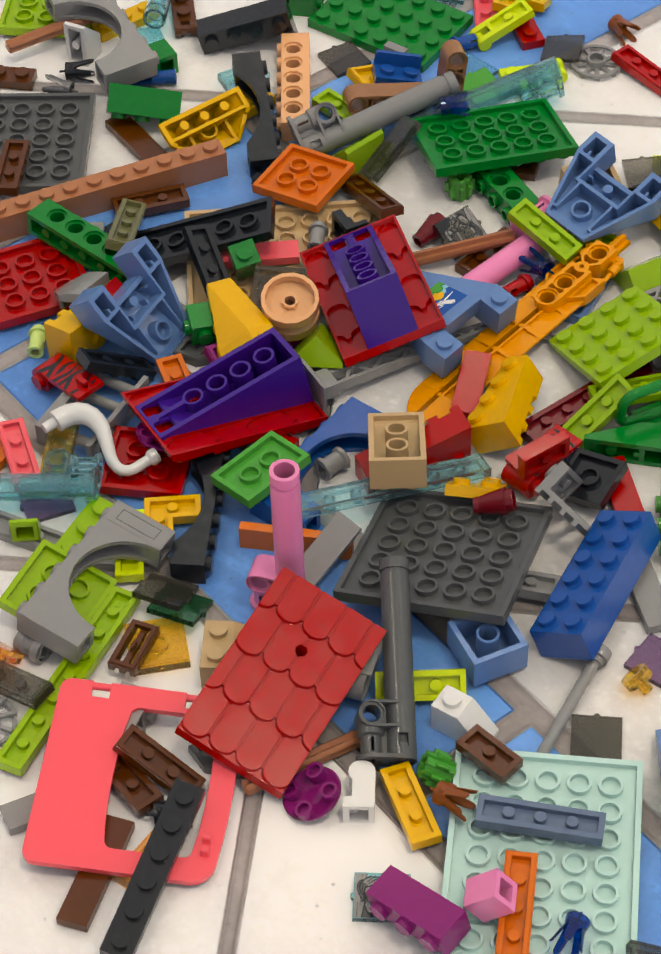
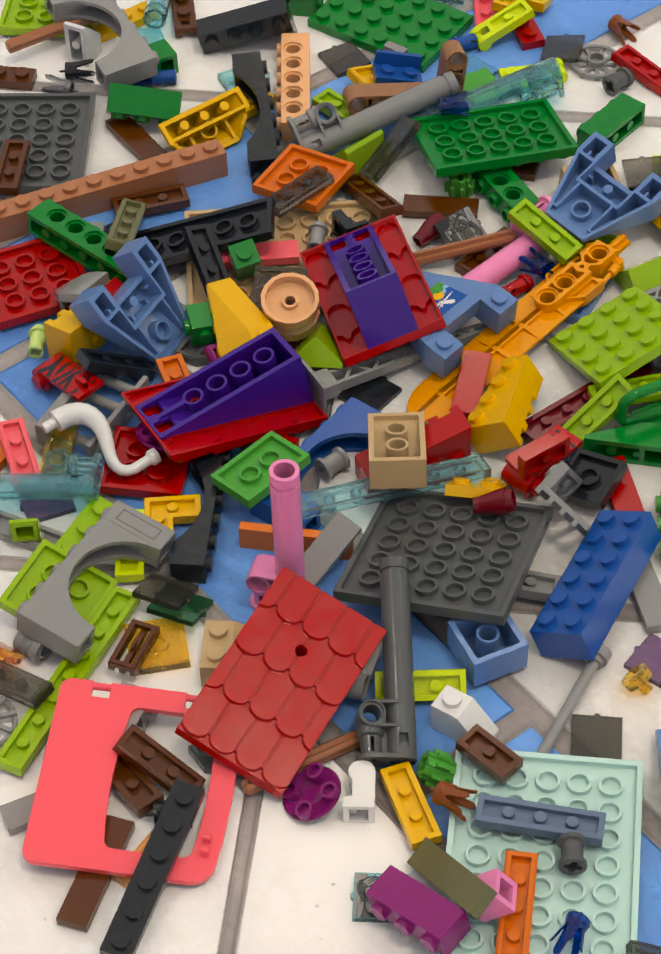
(301, 190): none -> clear smoke tile
(375, 392): none -> black piece
(423, 205): none -> reddish brown tile
(452, 878): none -> olive tile
(572, 853): none -> dark grey bush
(614, 121): none -> green brick
(617, 81): none -> dark grey bush

